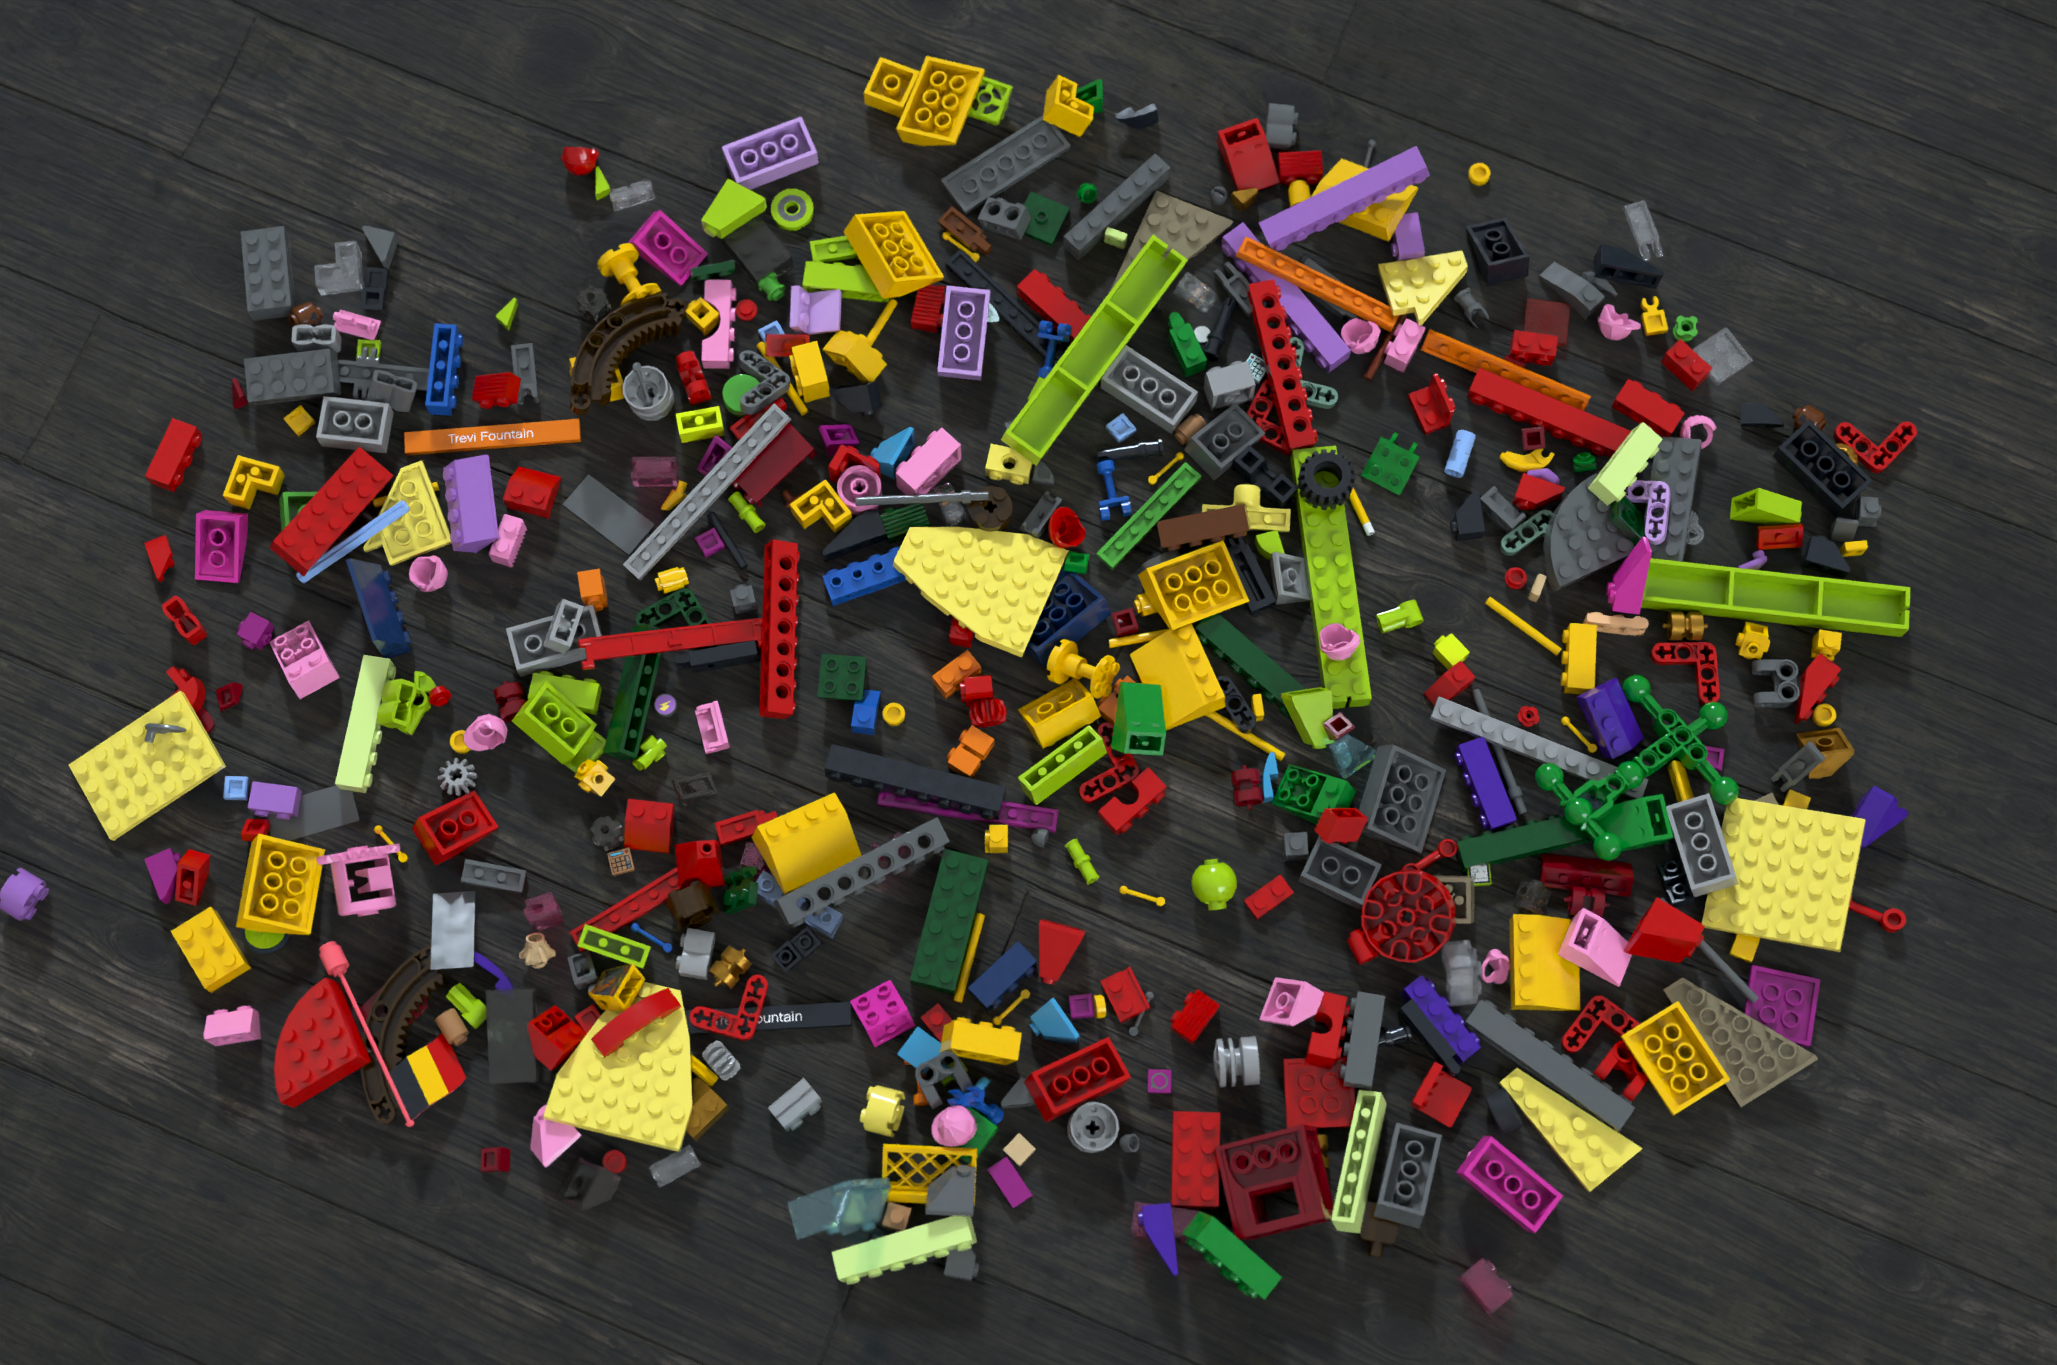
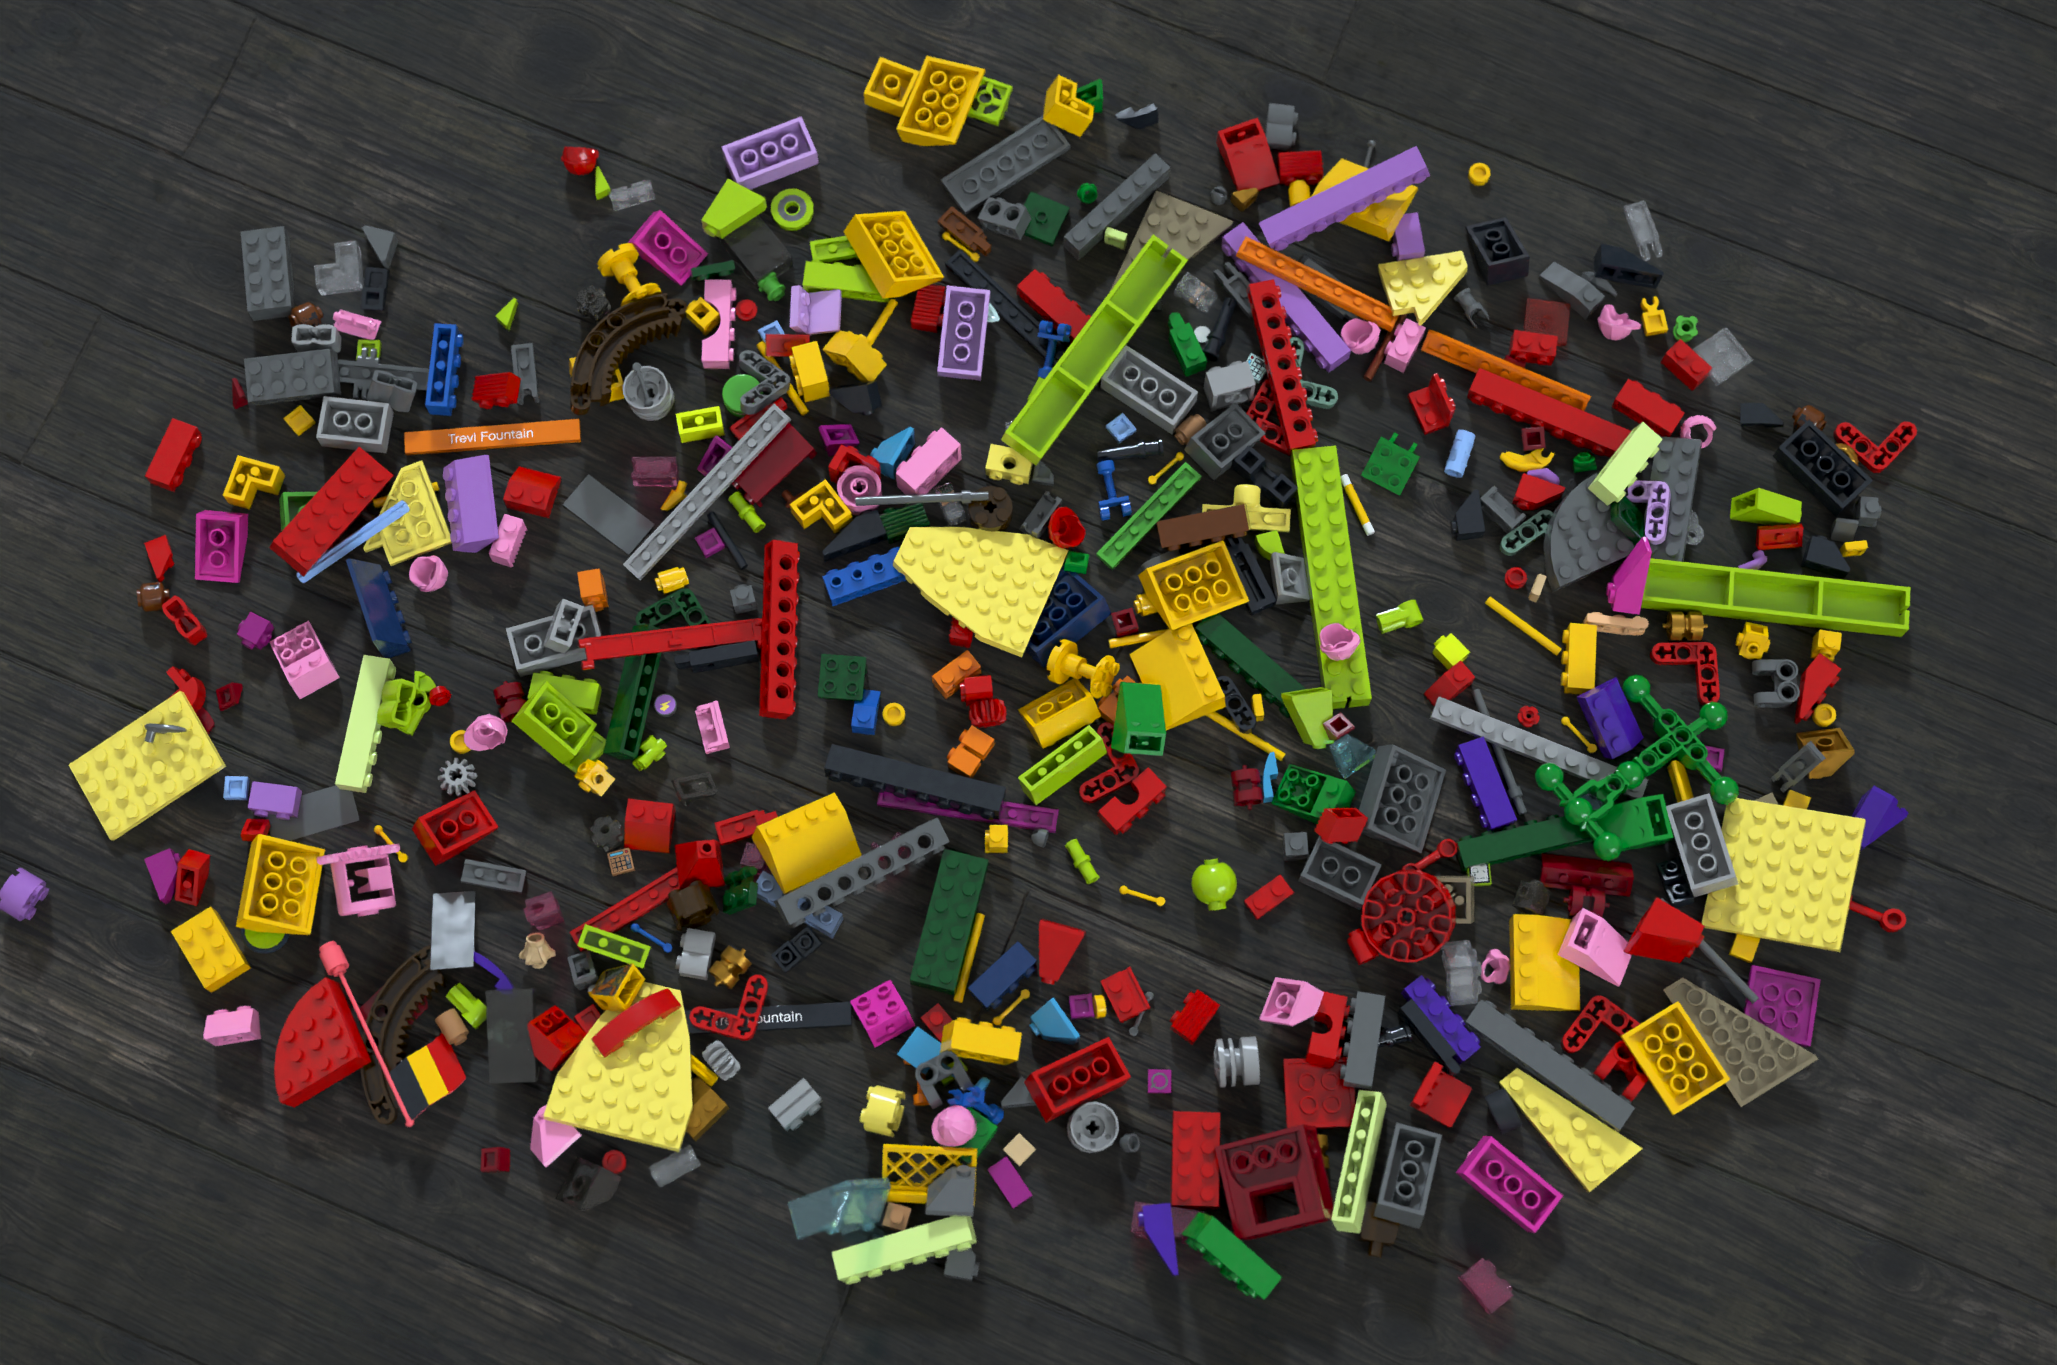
(152, 596): none -> reddish brown head
(692, 378): red piece -> none
(1326, 496): black tyre -> none

